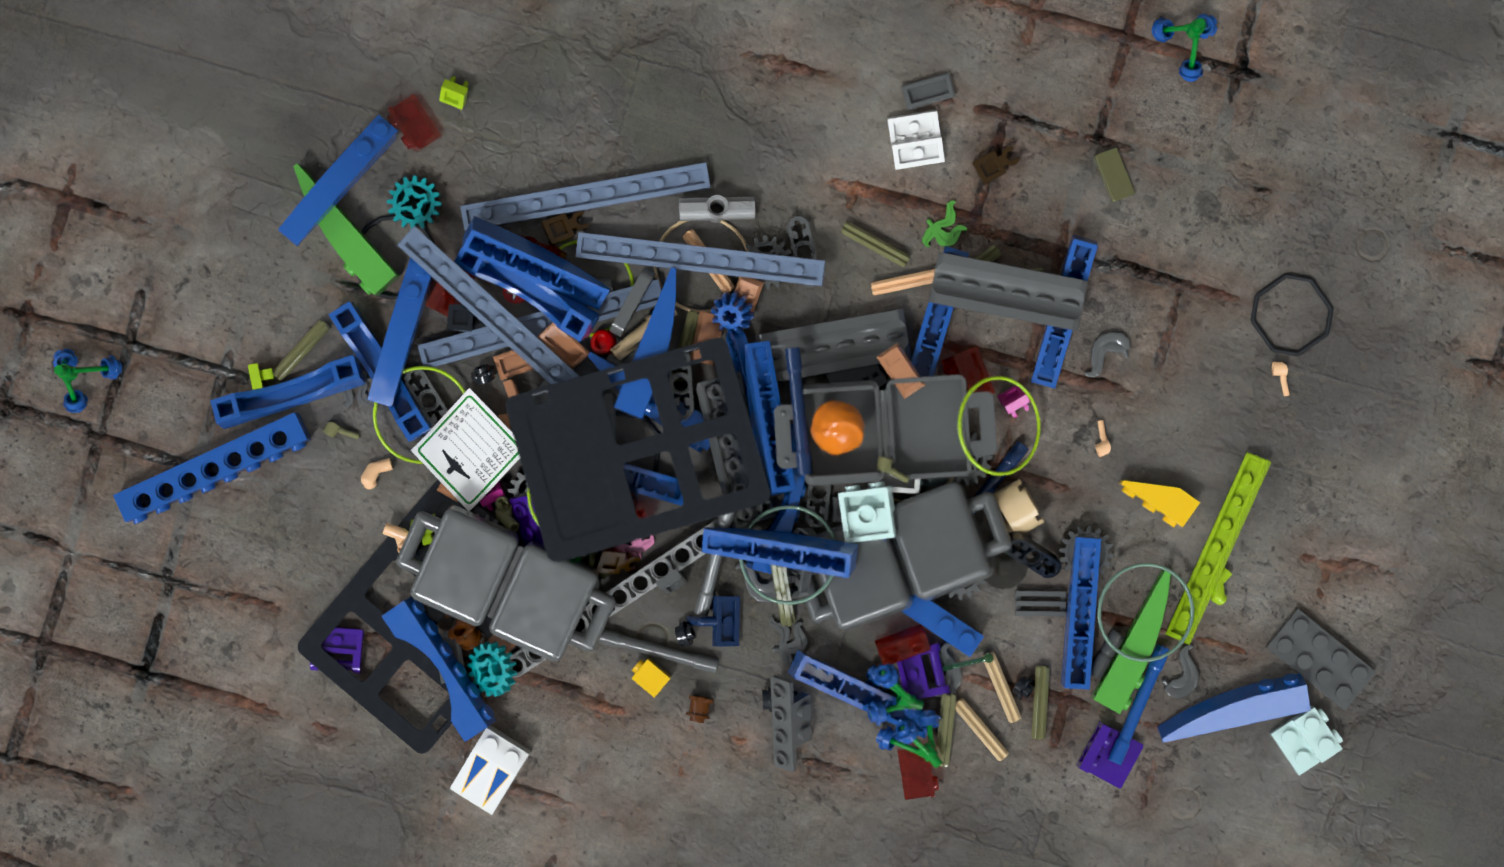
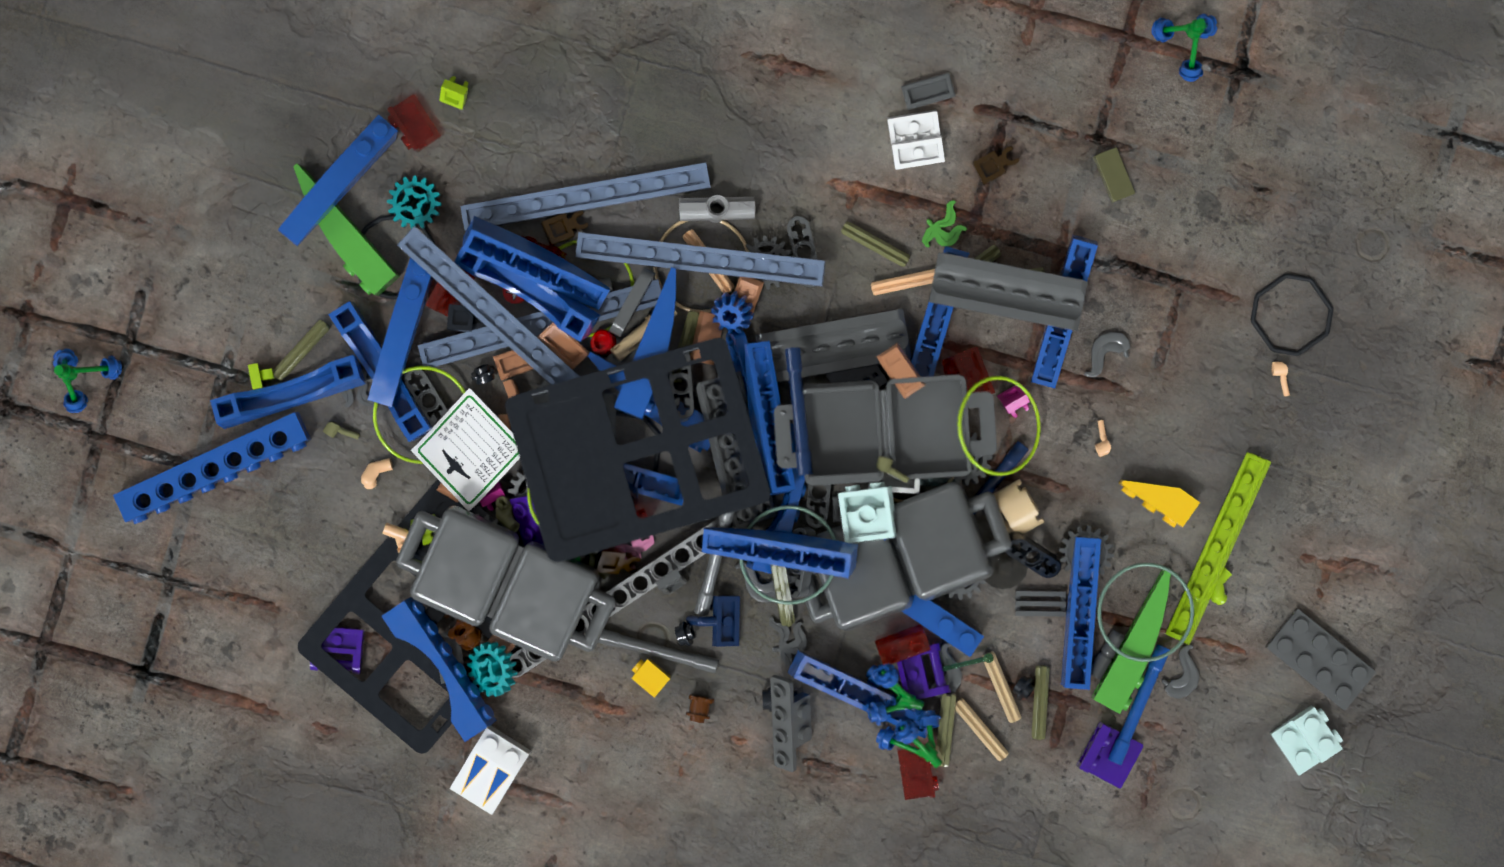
(837, 427): orange piece -> none
(1240, 707): slope -> none

